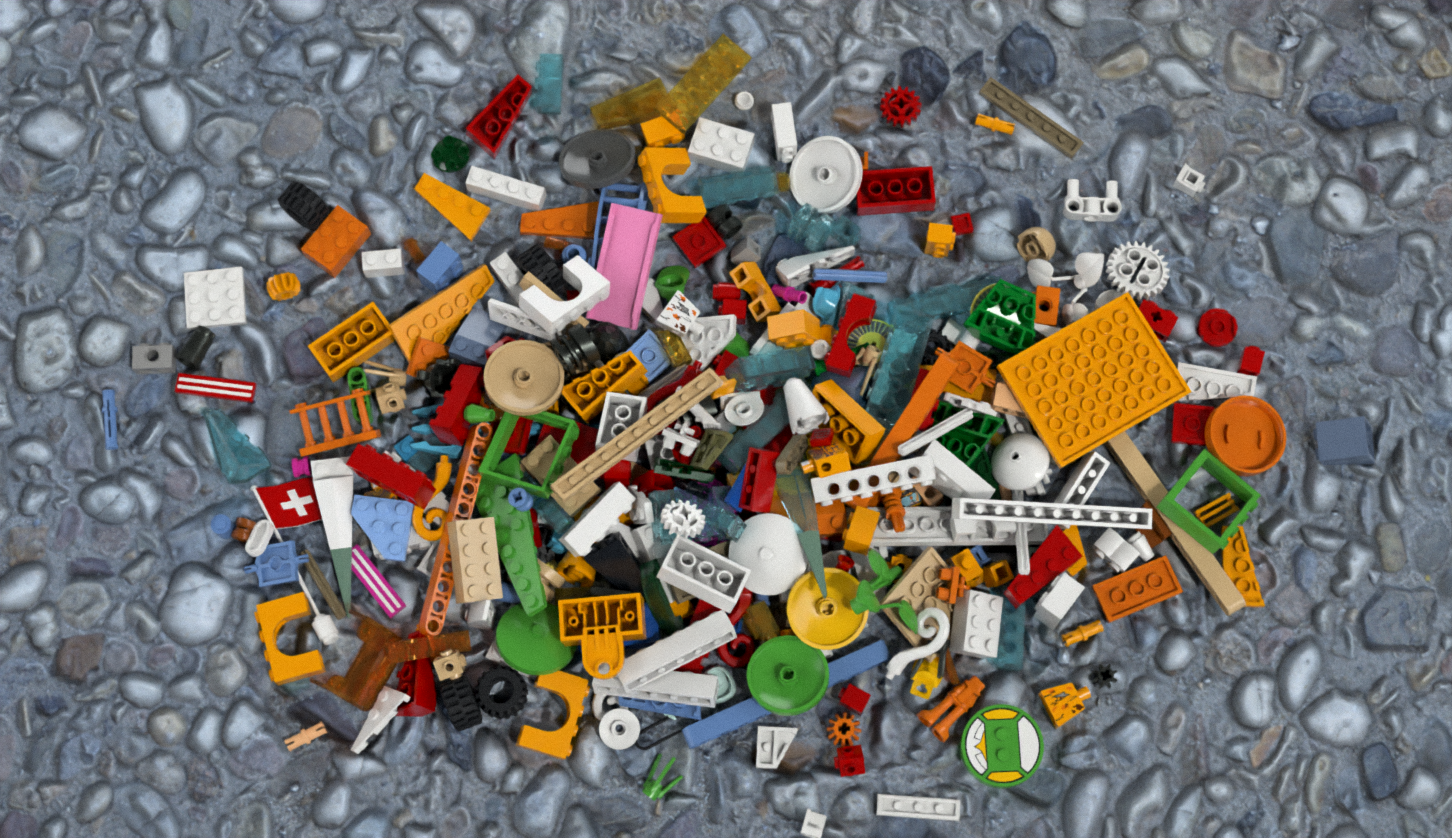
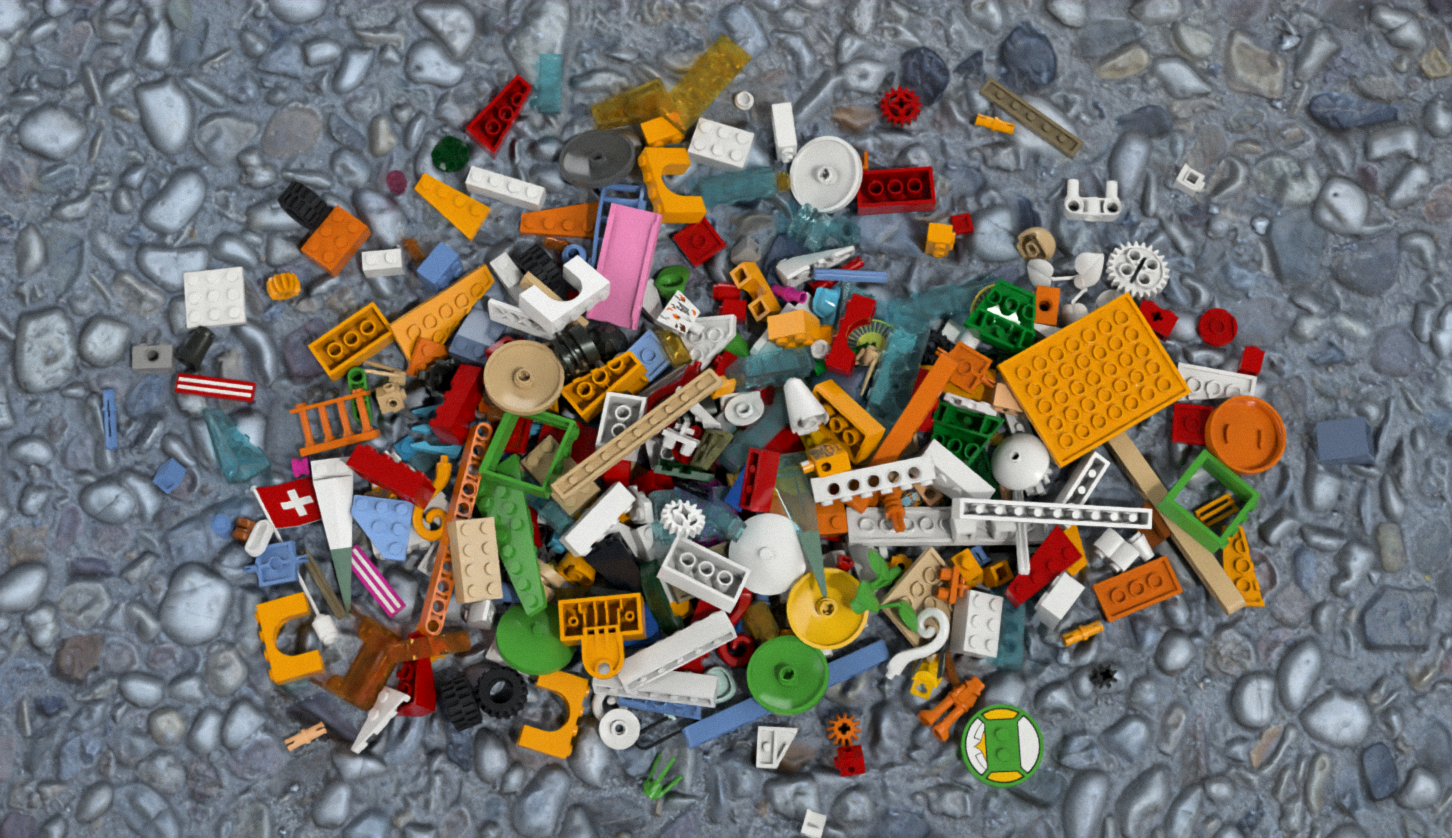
(169, 475): none -> medium blue panel
(396, 177): none -> clear pink wheel
(446, 670): tan brick -> none
(478, 414): bright green cone -> none
(522, 504): medium blue wheel -> none
(726, 224): pearl dark grey wheel -> none
(791, 454): dark tan beam -> none
(822, 437): red tile -> none
(853, 698): red brick -> none
(861, 530): light orange brick -> none
(918, 807): white tile -> none
(935, 432): white axle -> none
(1063, 702): light orange torso -> none

